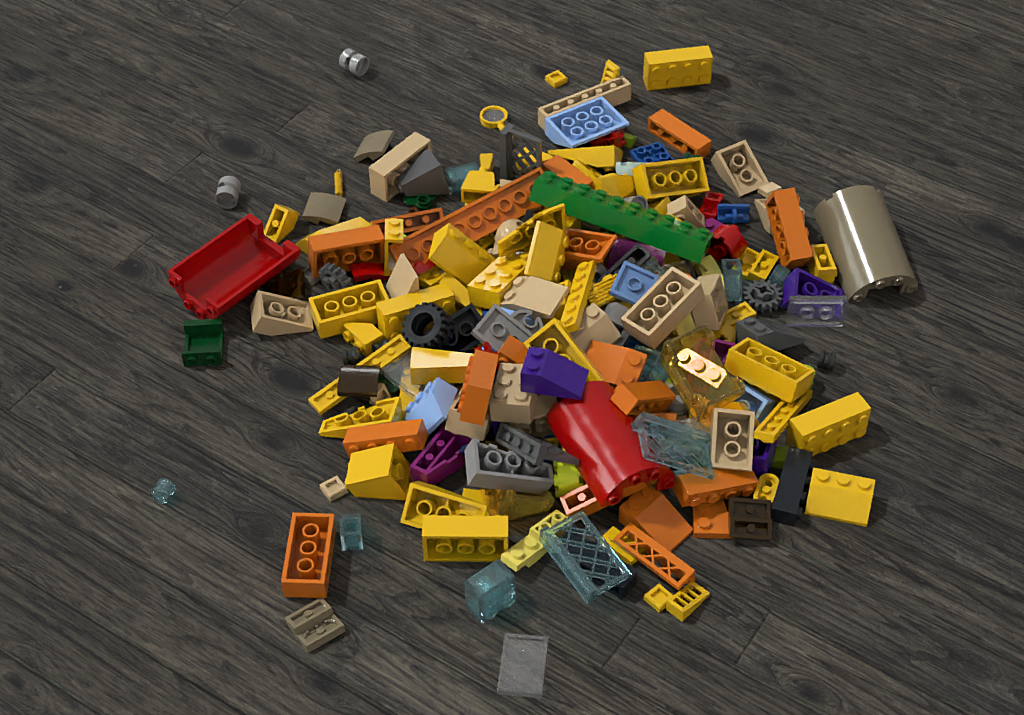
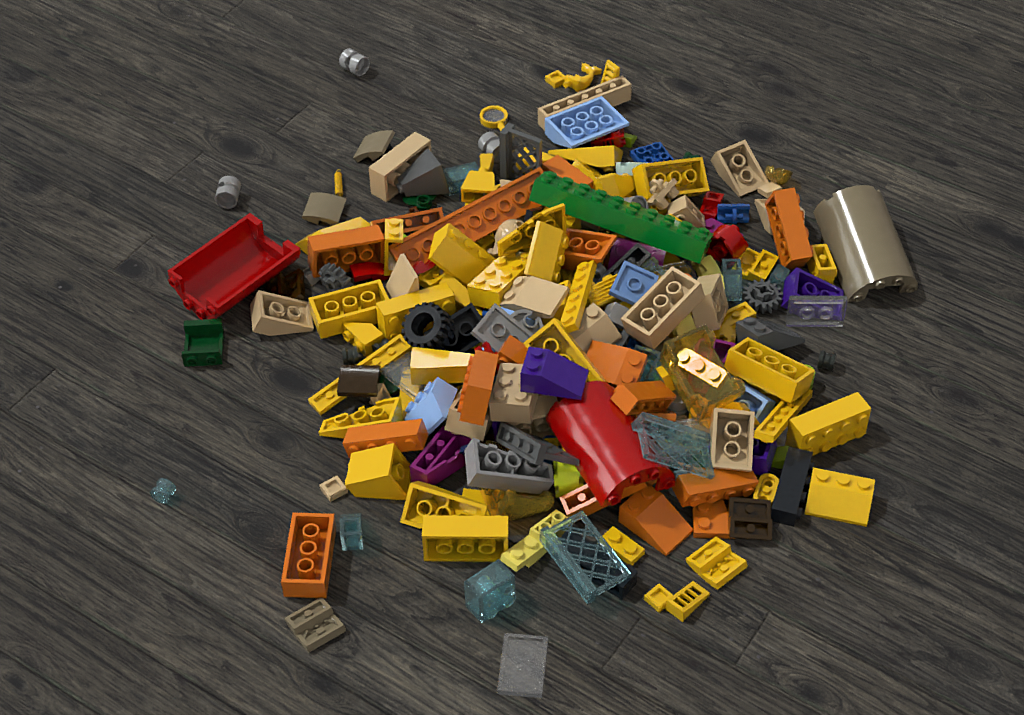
(280, 222): yellow slope -> none
(490, 143): none -> light grey wheel
(581, 83): none -> yellow animal
(658, 553): orange fence -> none
(659, 190): none -> tan hips
(665, 377): none -> yellow tile
(677, 67): yellow brick -> none
(678, 134): orange brick -> none
(716, 562): none -> yellow slope
(778, 176): none -> clear yellow hair

